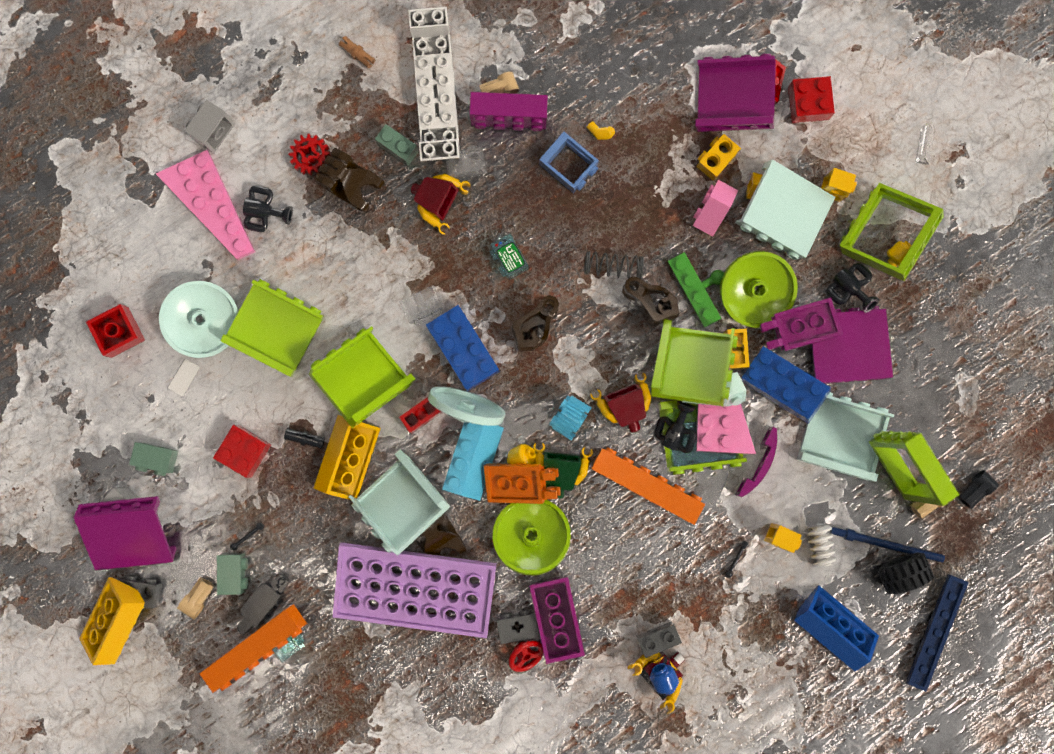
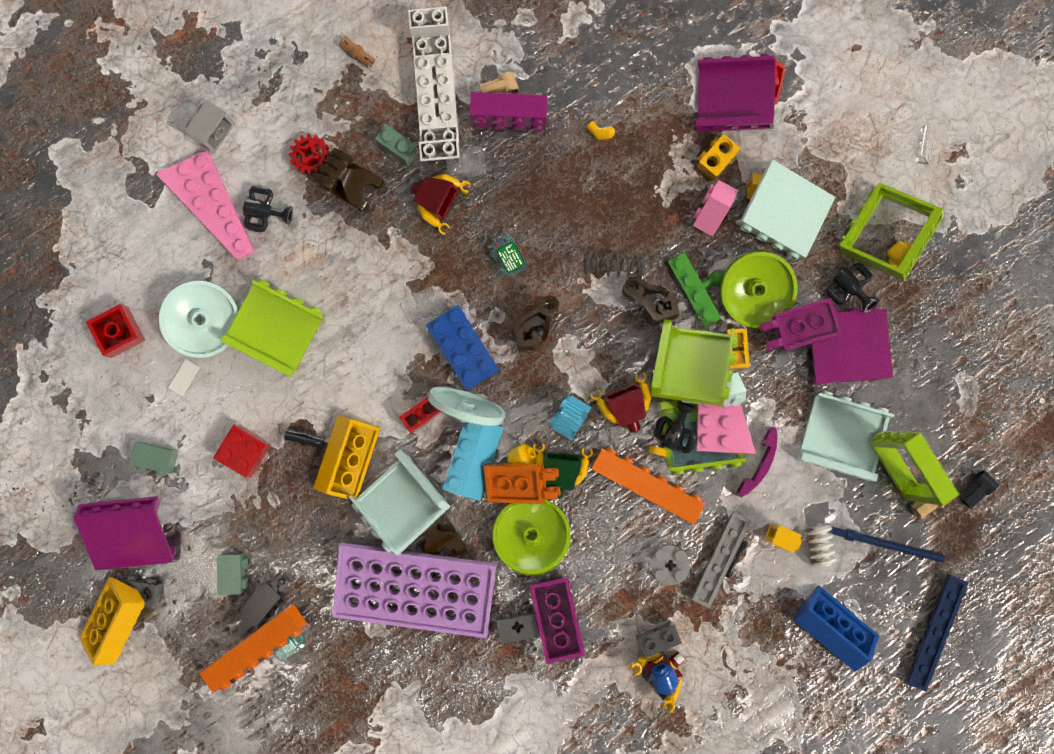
(194, 601): tan piece -> none
(260, 526): black hinge -> none
(359, 377): lime panel -> none
(524, 654): red piece -> none
(565, 140): medium blue window -> none
(657, 451): none -> yellow tile
(677, 572): none -> light grey brick
(720, 560): none -> light grey plate
(786, 385): blue brick -> none
(811, 99): red brick -> none
(839, 183): yellow brick -> none
(905, 573): black tyre -> none

